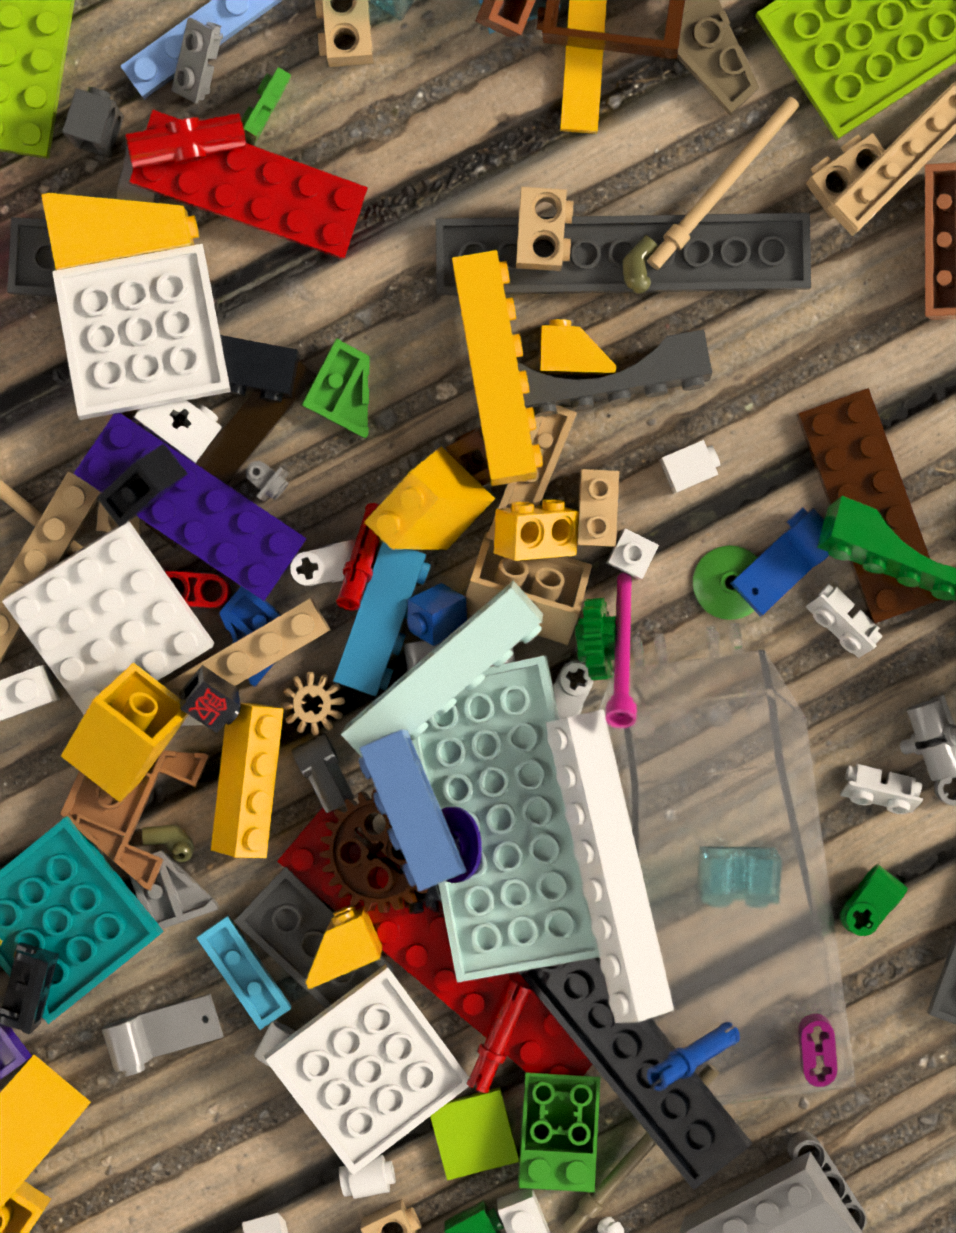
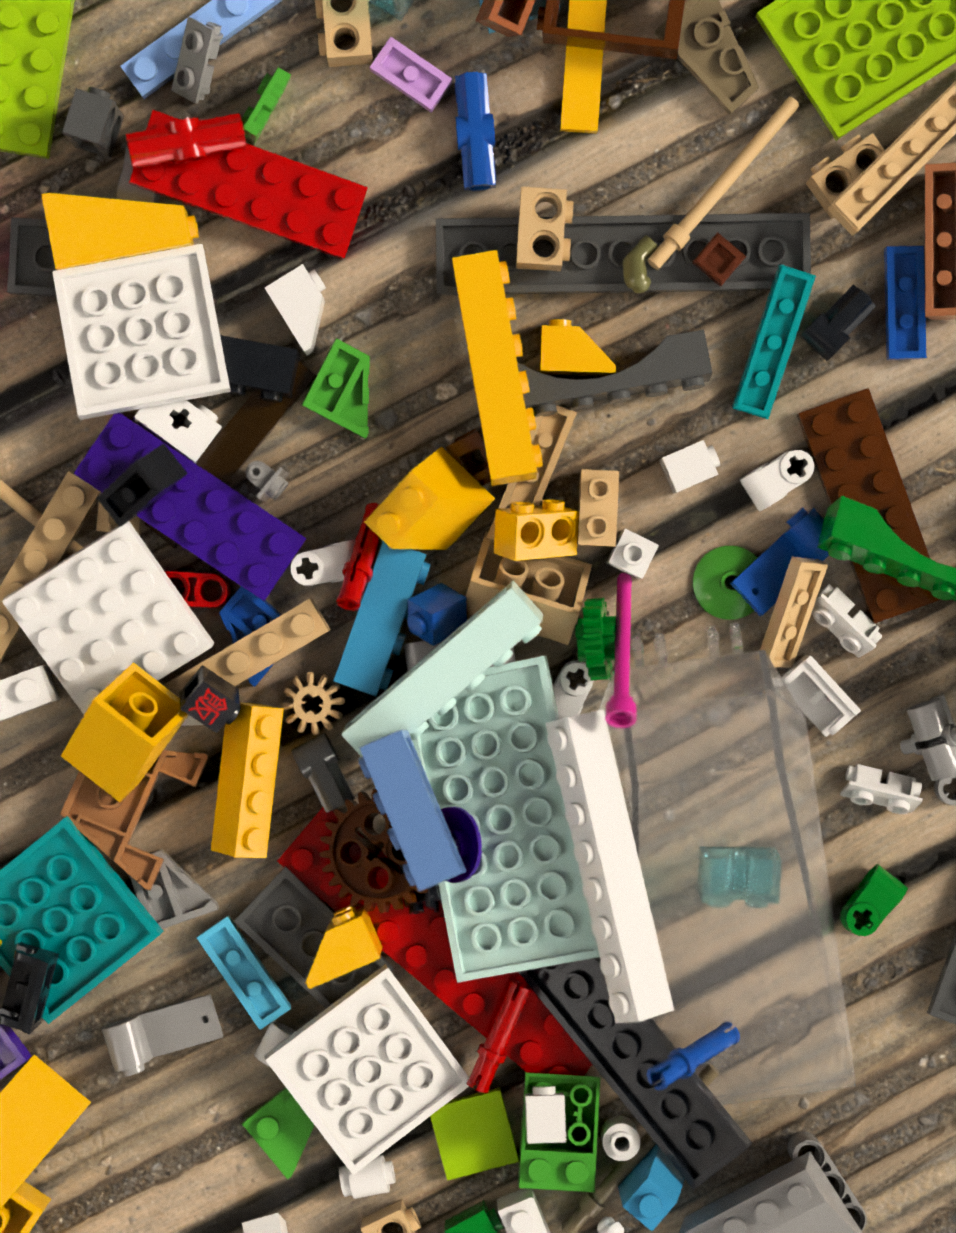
(172, 837): olive arm -> none
(281, 1130): none -> bright green wing
(300, 304): none -> white slope
(411, 74): none -> lavender plate
(475, 131): none -> blue piece
(545, 1115): none -> white brick
(620, 1127): none -> white brick
(651, 1188): none -> dark azure slope
(719, 259): none -> copper tile
(773, 341): none -> teal tile
(773, 482): none -> white piece
(793, 610): none -> tan plate
(819, 696): none -> white hinge
(825, 1049): magenta beam -> none
(832, 328): none -> black piece
(905, 302): none -> blue plate

